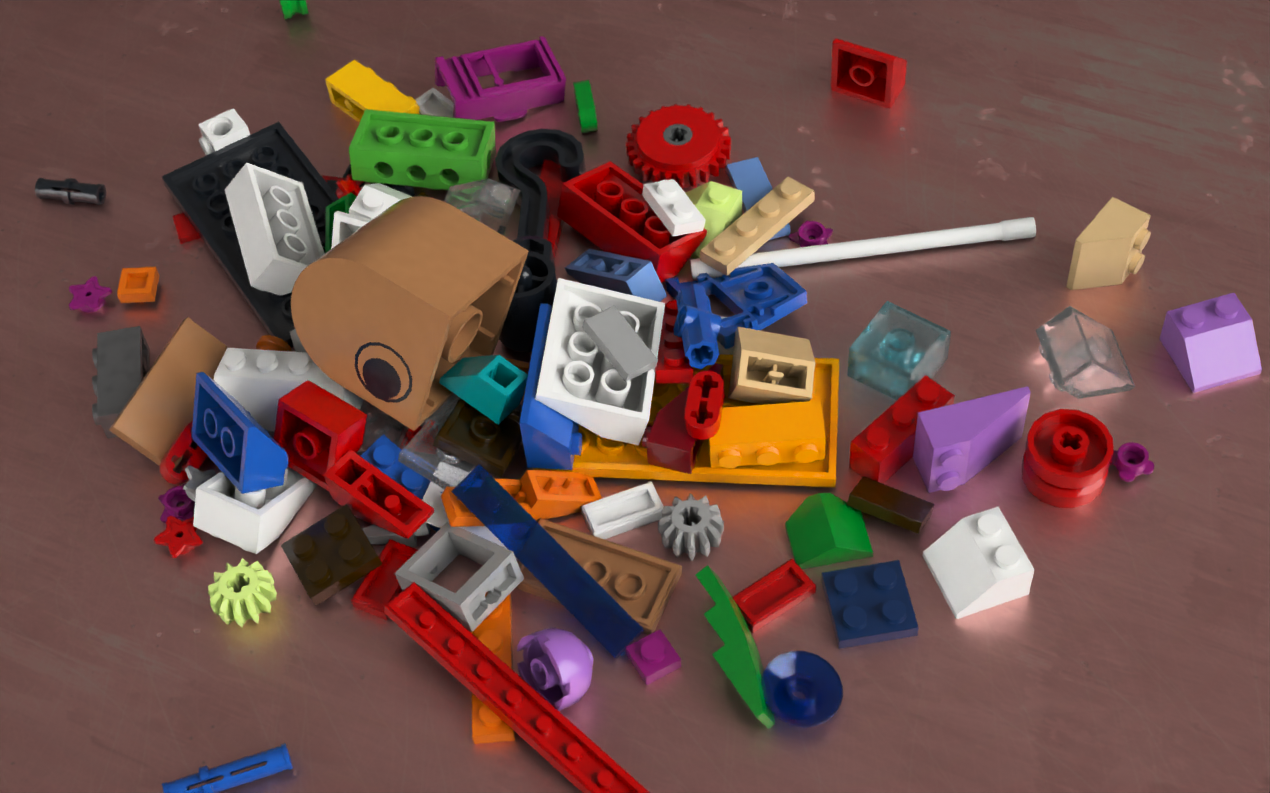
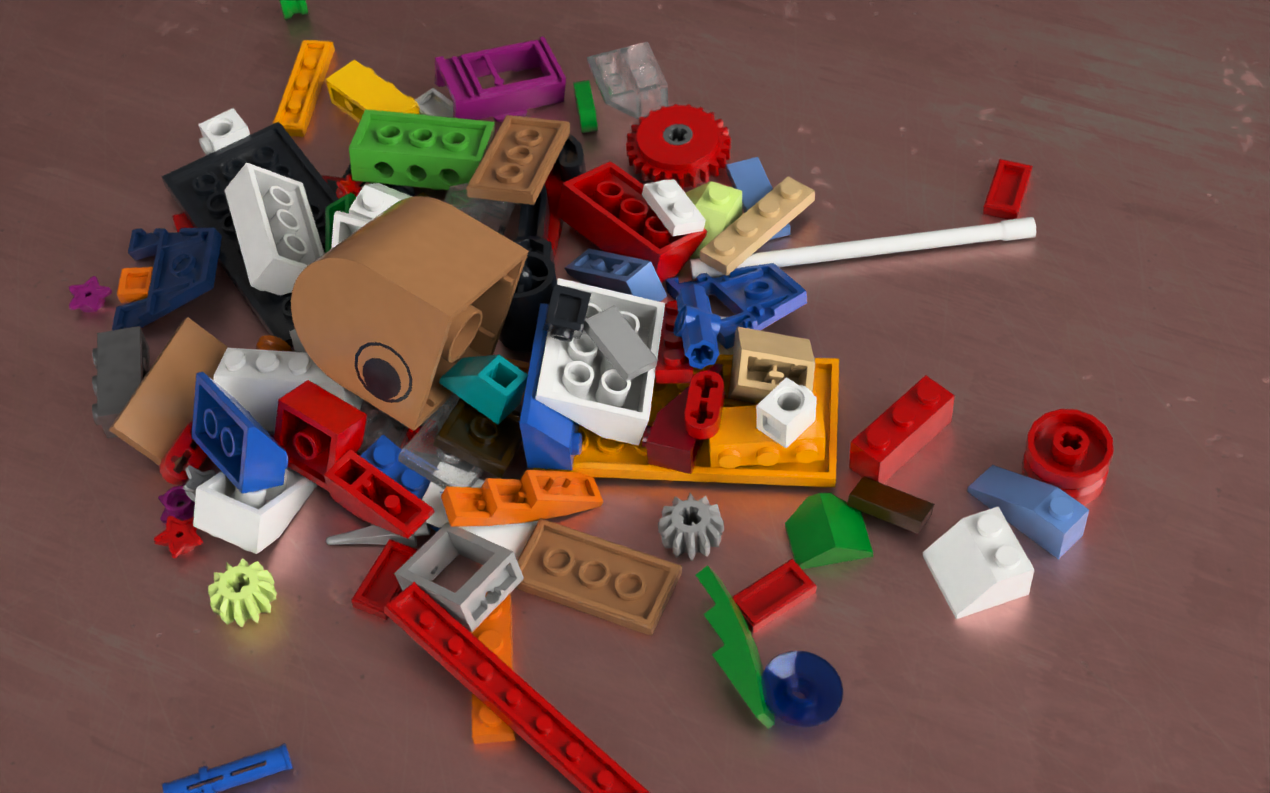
(53, 190): black pin -> none
(181, 272): none -> dark blue wing
(304, 86): none -> light orange tile
(331, 554): dark brown plate -> none
(519, 160): none -> medium nougat tile
(548, 561): clear blue tile -> none
(556, 666): medium lavender cylinder -> none
(566, 313): none -> black bracket
(623, 511): white tile -> none
(630, 79): none -> clear slope
(653, 657): magenta plate -> none
(781, 424): none -> white brick
(808, 230): magenta plate -> none
(866, 73): red slope -> none
(869, 604): dark blue plate -> none
(897, 351): clear light blue brick -> none
(967, 436): medium lavender slope -> none
(1007, 189): none -> red tile
(1033, 508): none -> medium blue slope
(1083, 356): clear slope -> none
(1109, 247): tan slope -> none
(1132, 453): magenta plate -> none
(1212, 342): slope -> none

